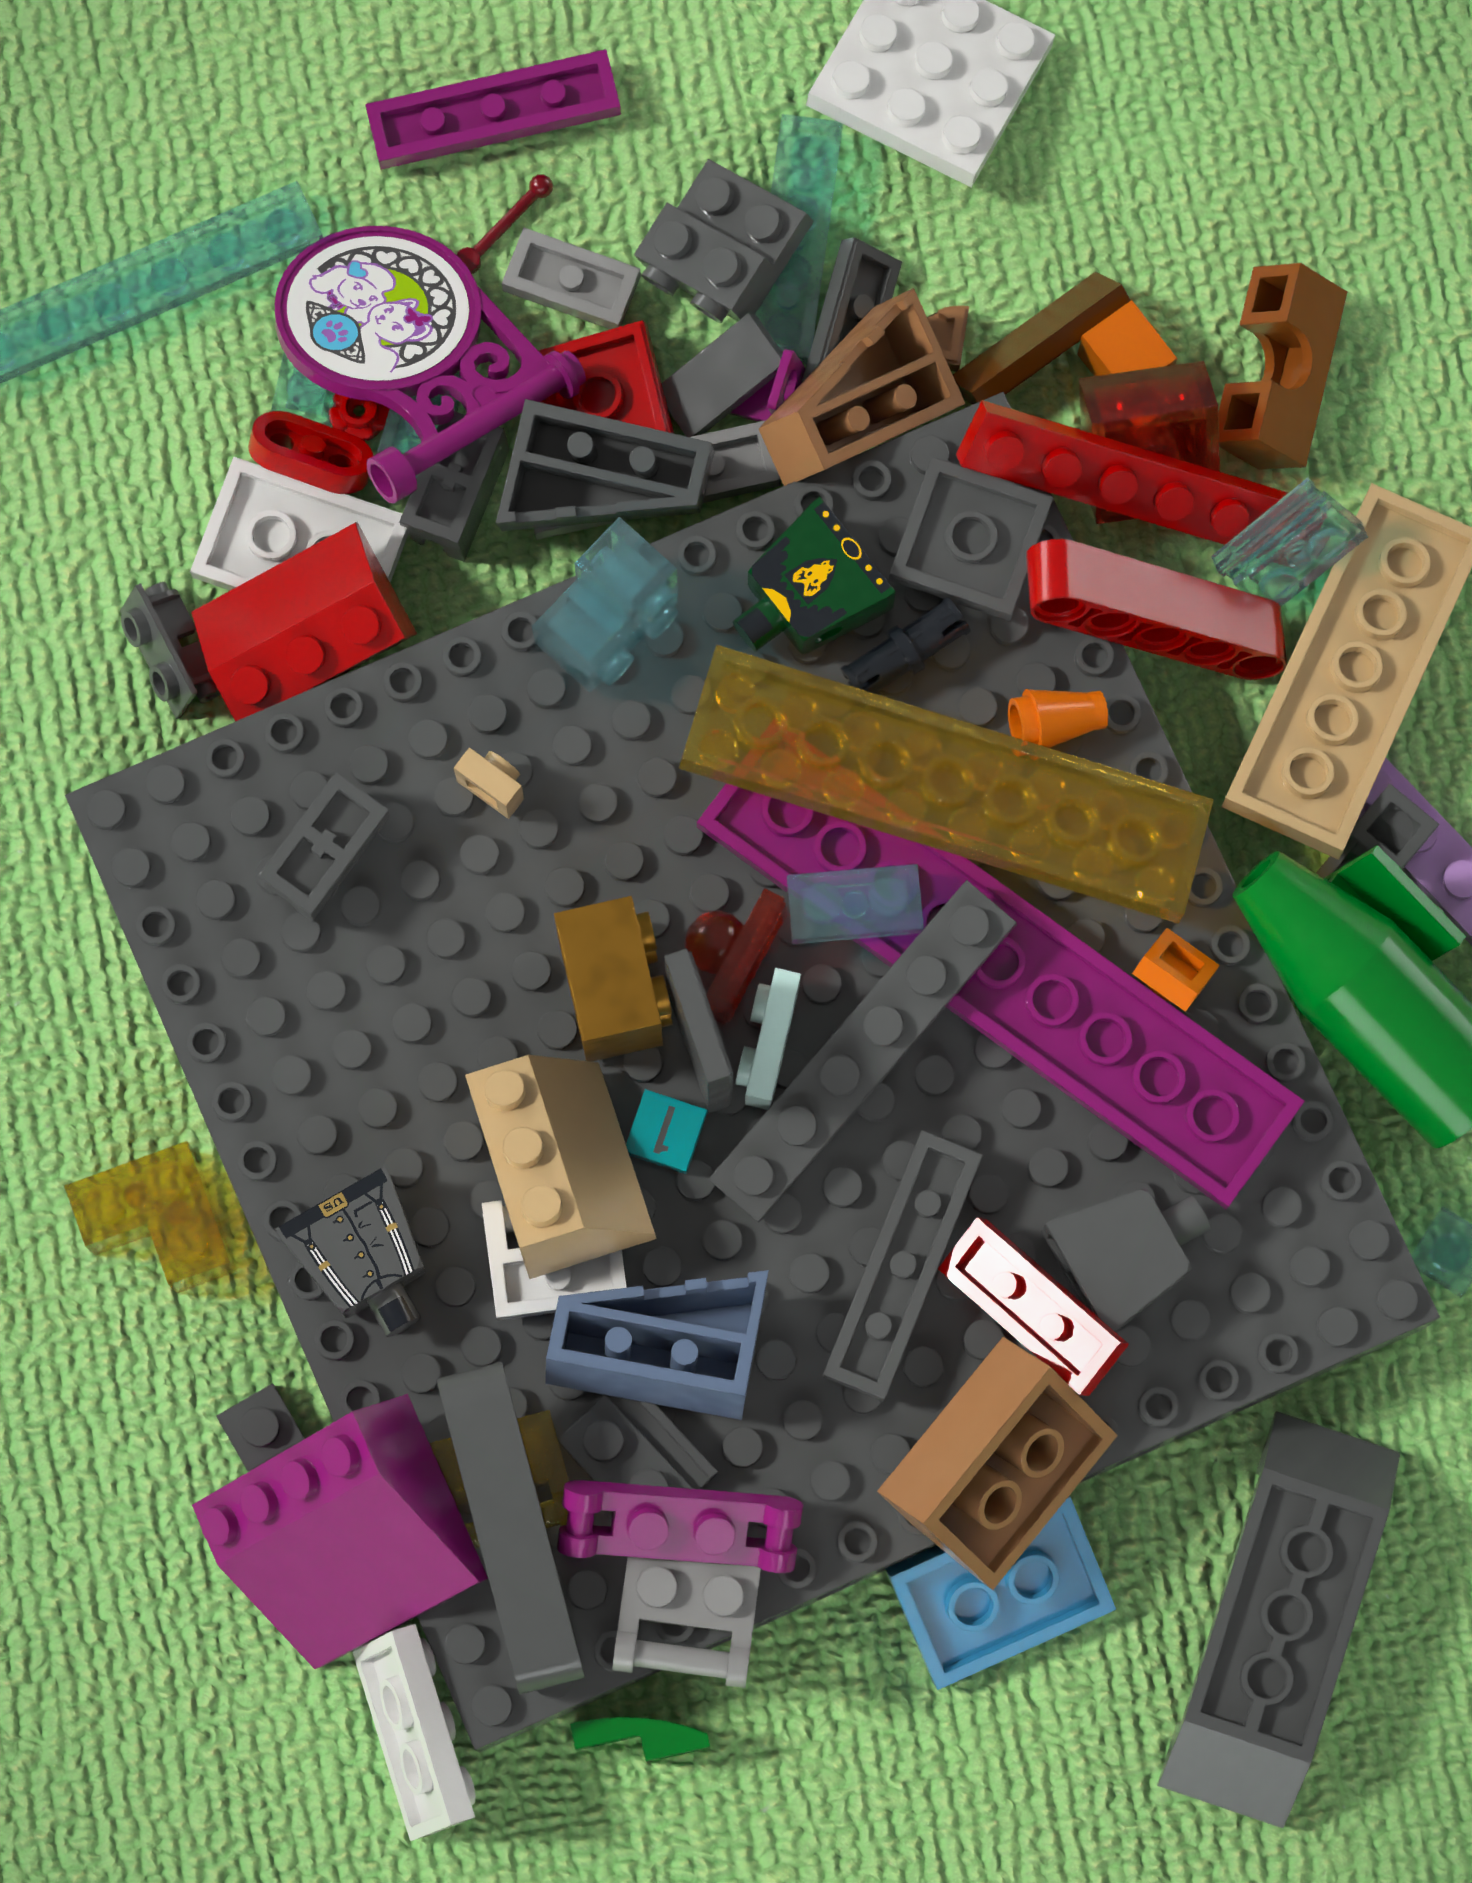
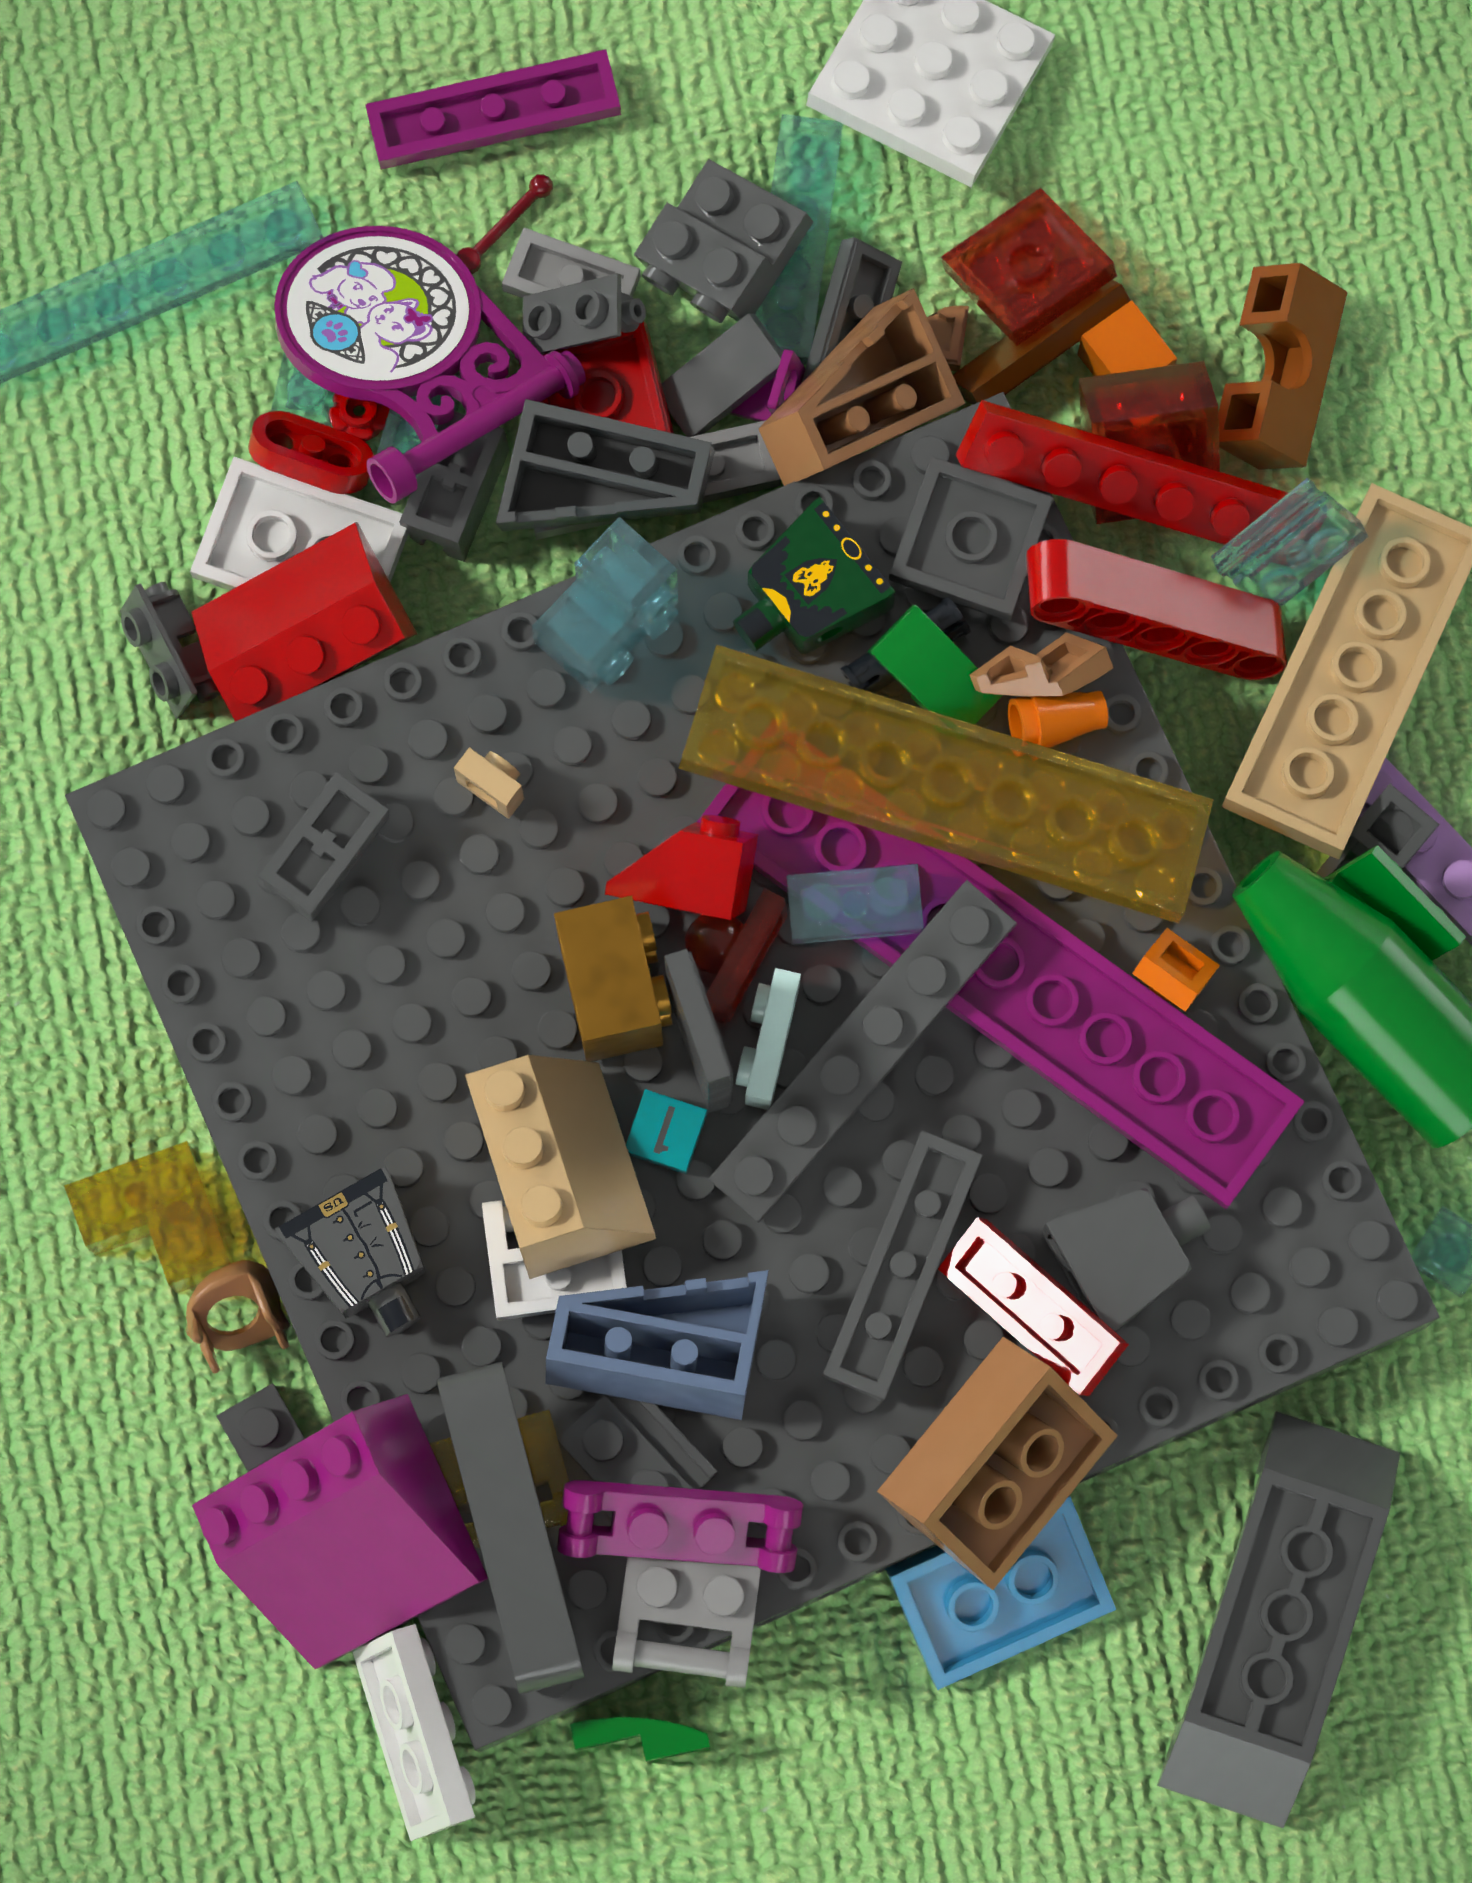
(236, 1279): none -> medium nougat piece
(580, 314): none -> dark grey hinge
(694, 870): none -> red slope
(931, 668): none -> green slope
(1029, 266): none -> clear red plate
(1053, 671): none -> medium nougat slope

